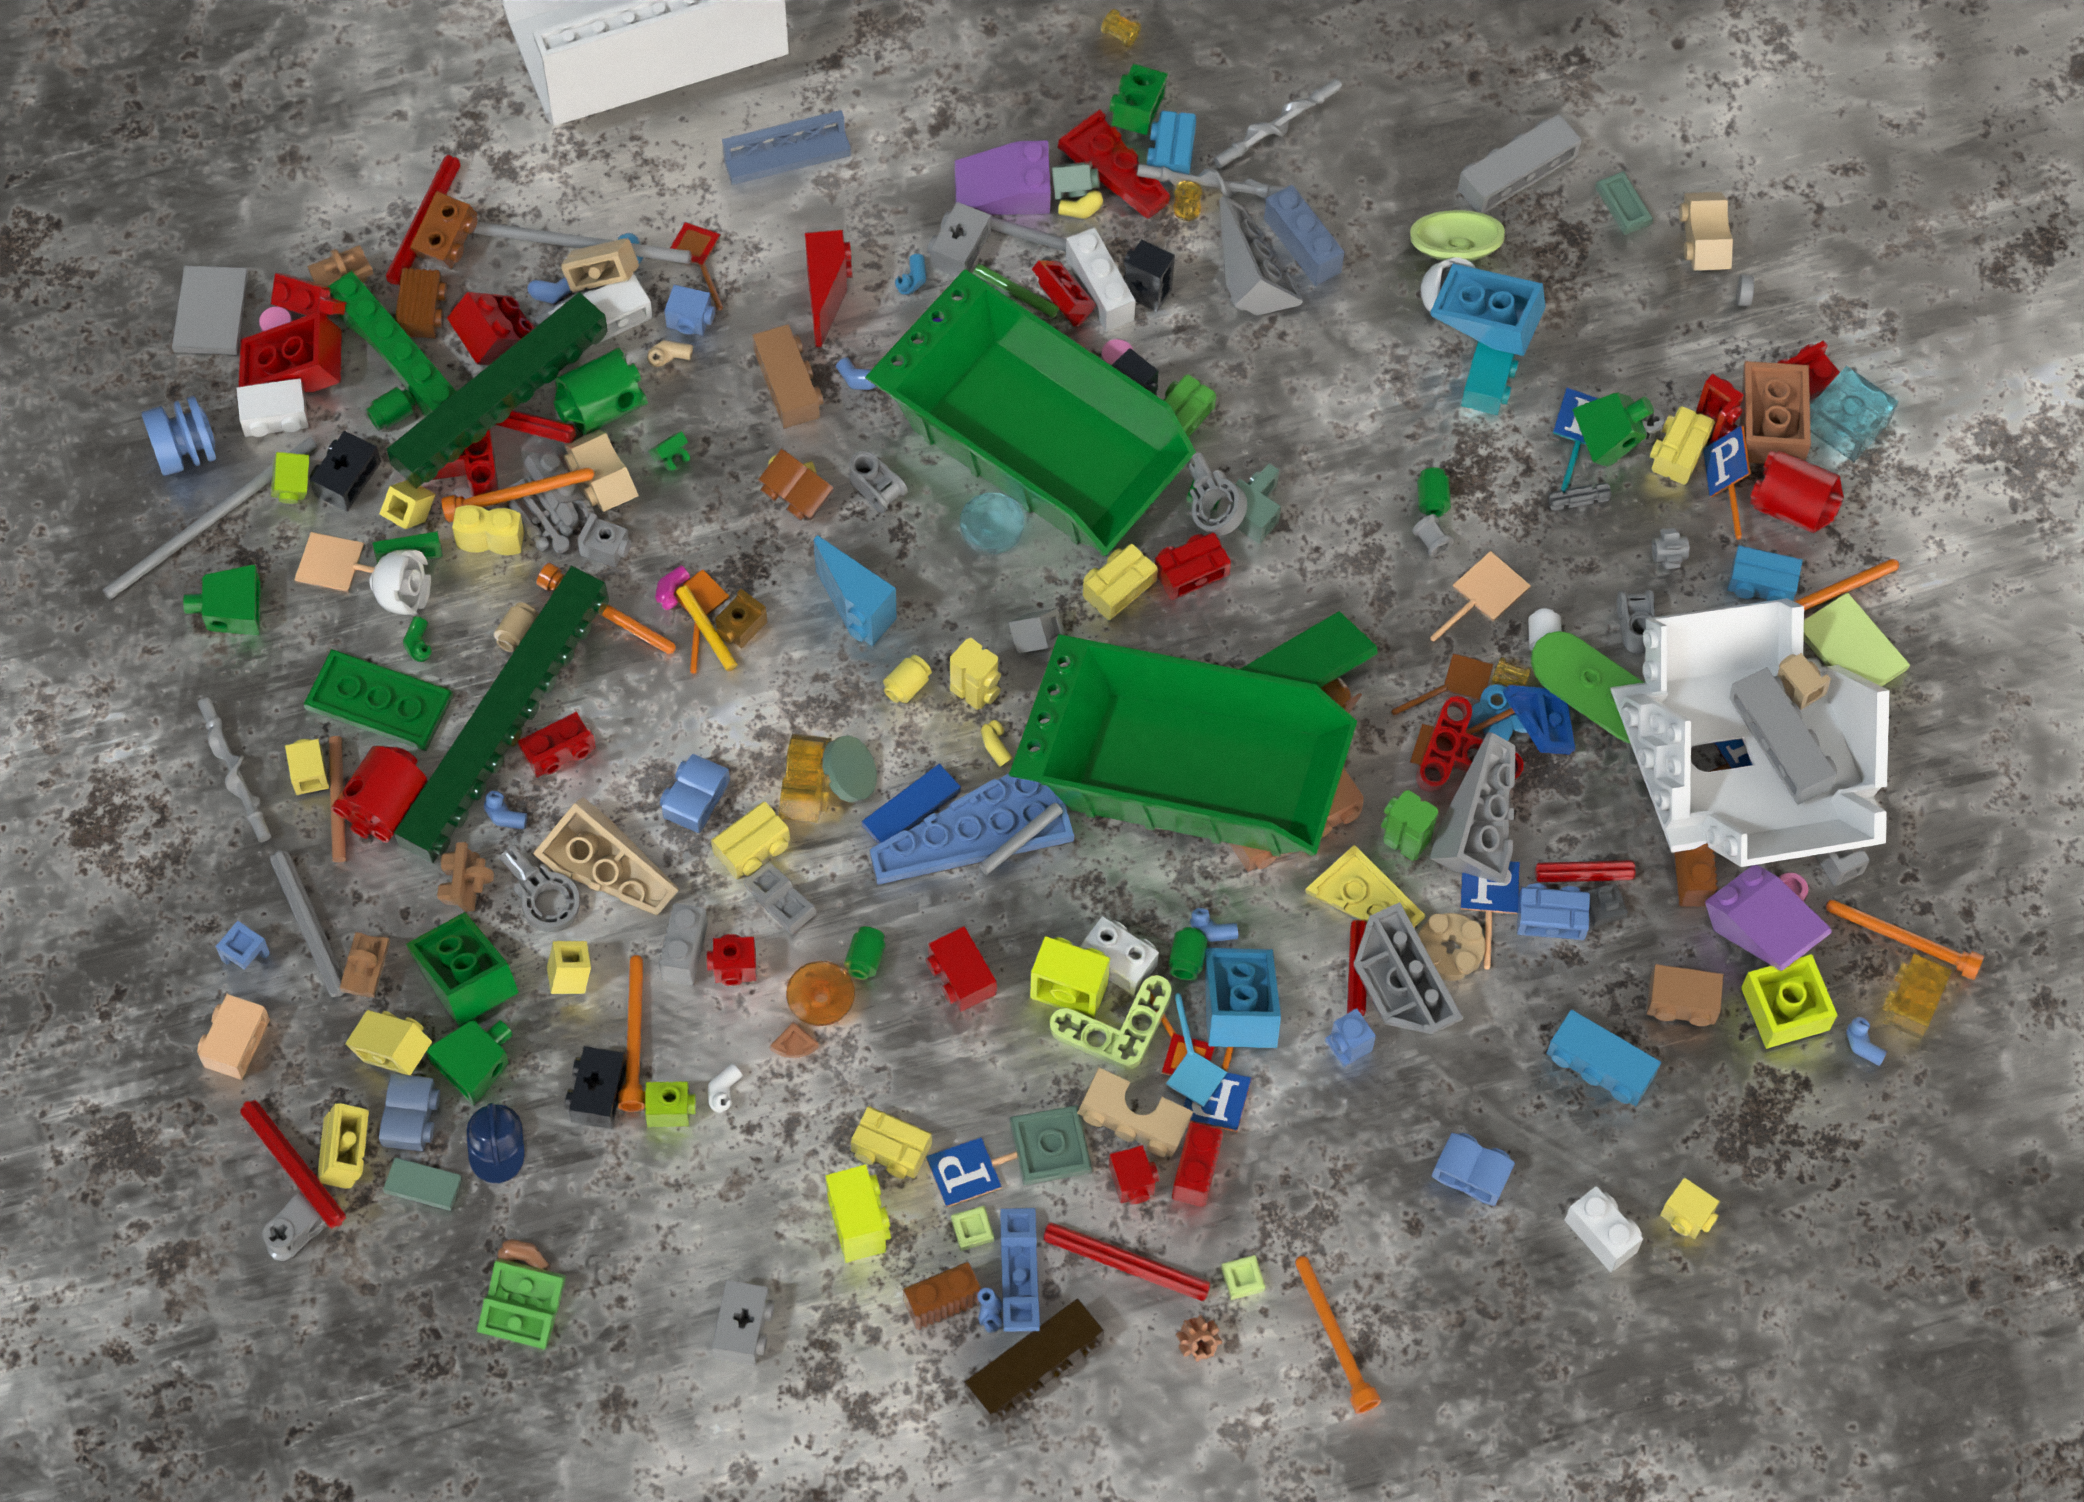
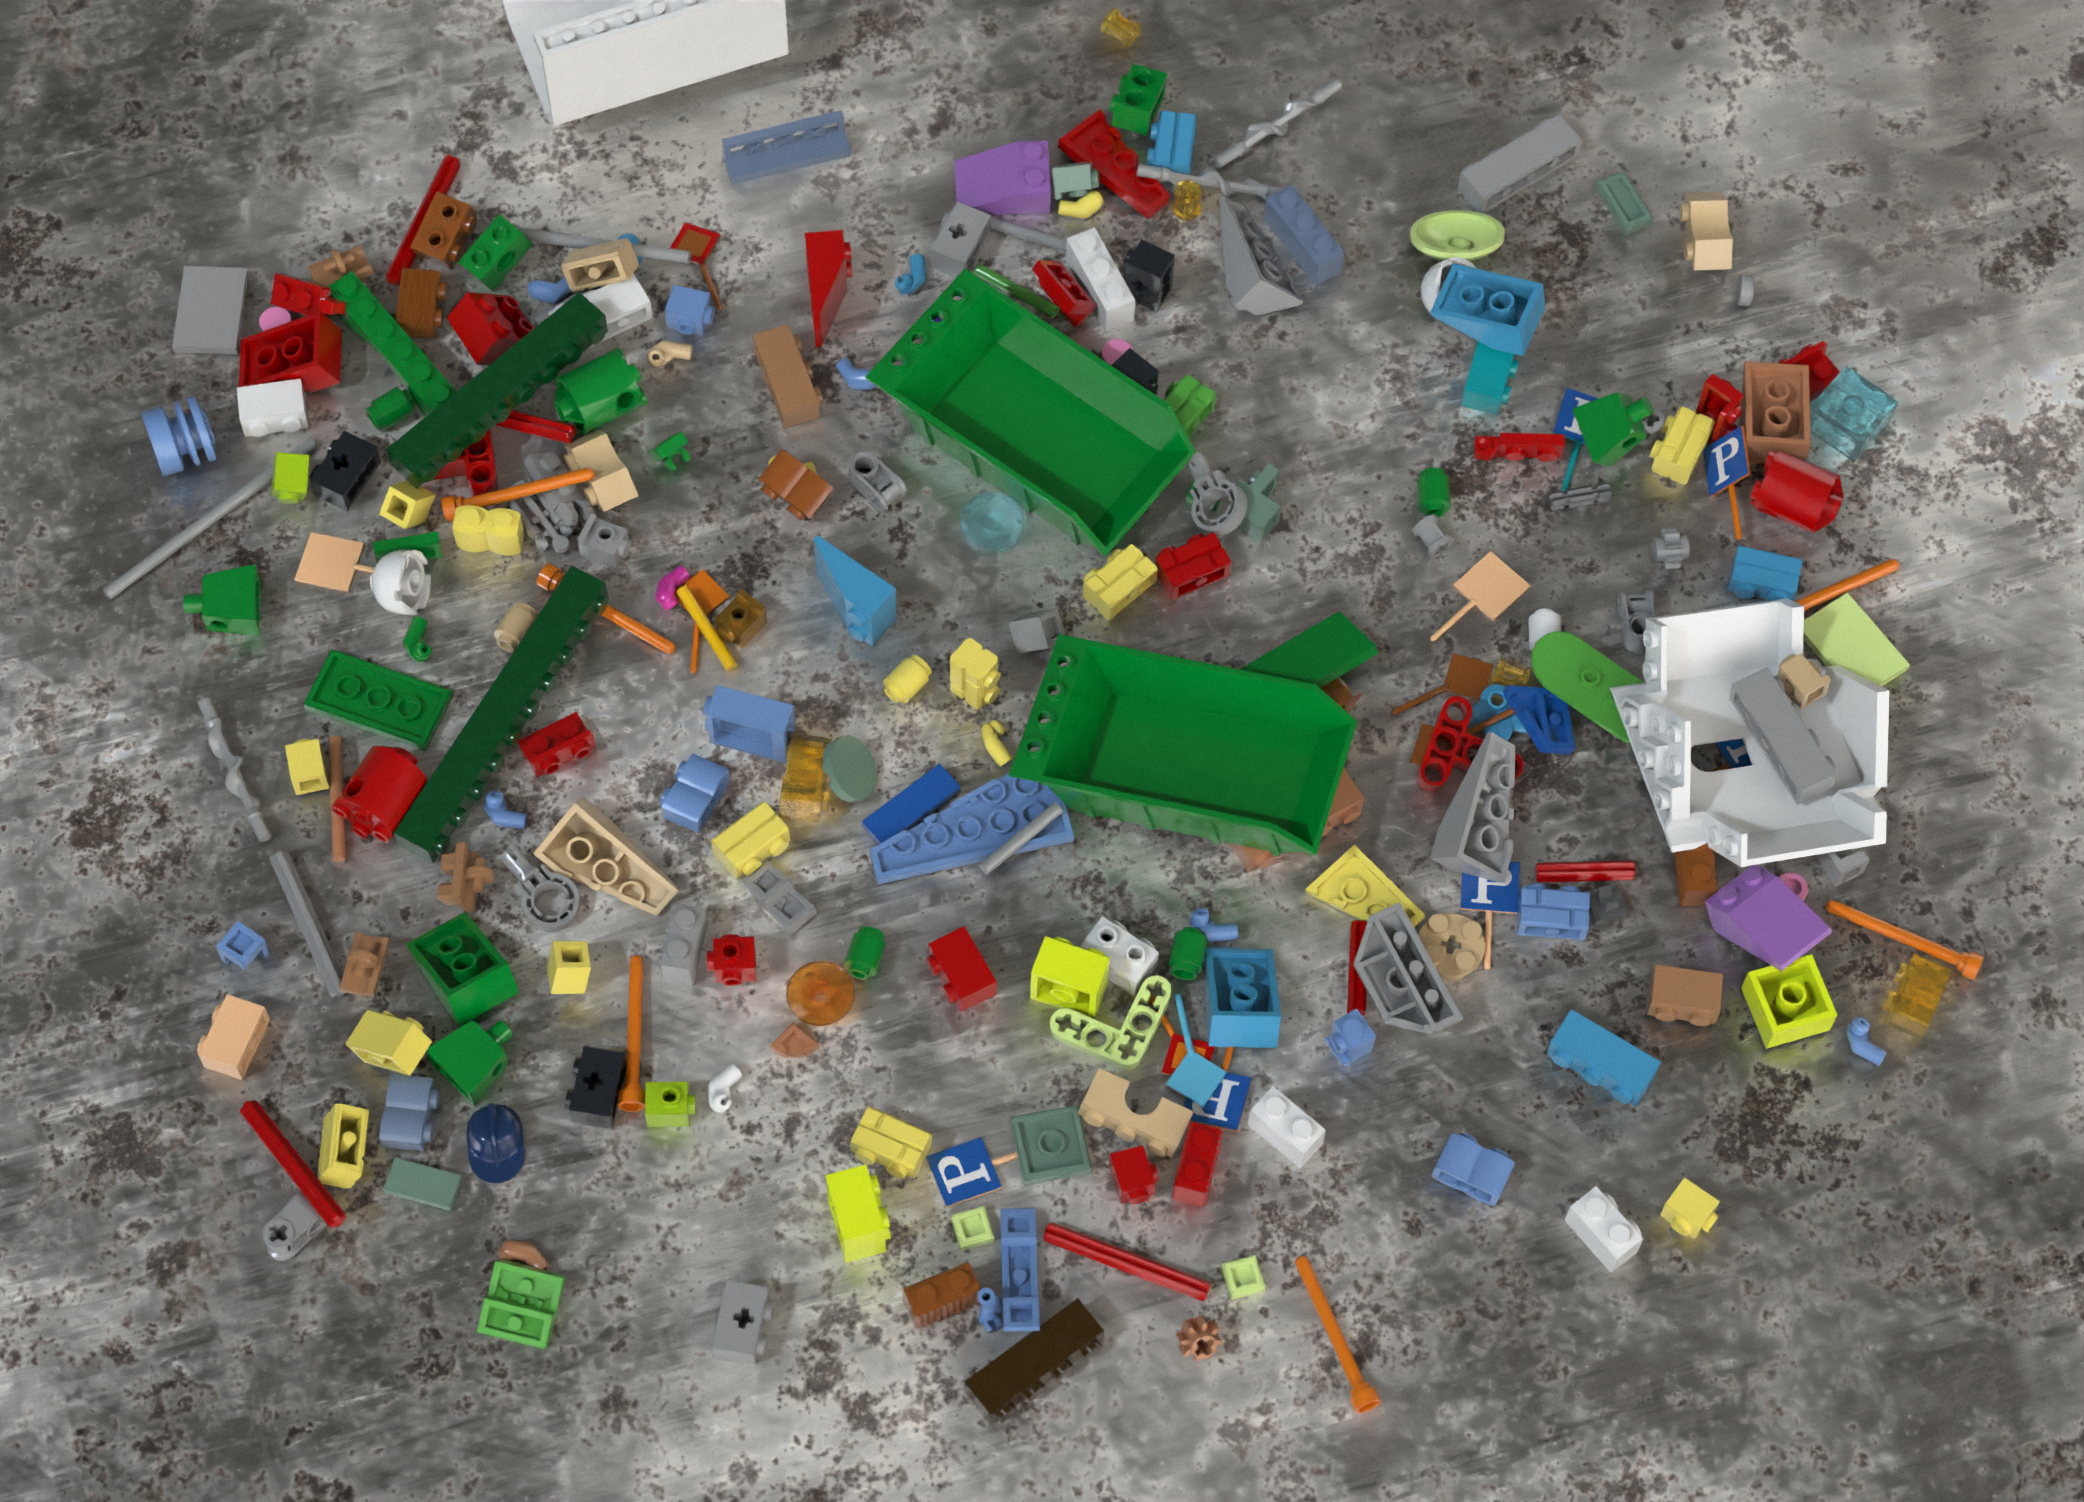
(495, 252): none -> green brick
(749, 723): none -> medium blue window
(1286, 1127): none -> white brick
(1409, 824): bright green brick -> none
(1520, 446): none -> red hinge

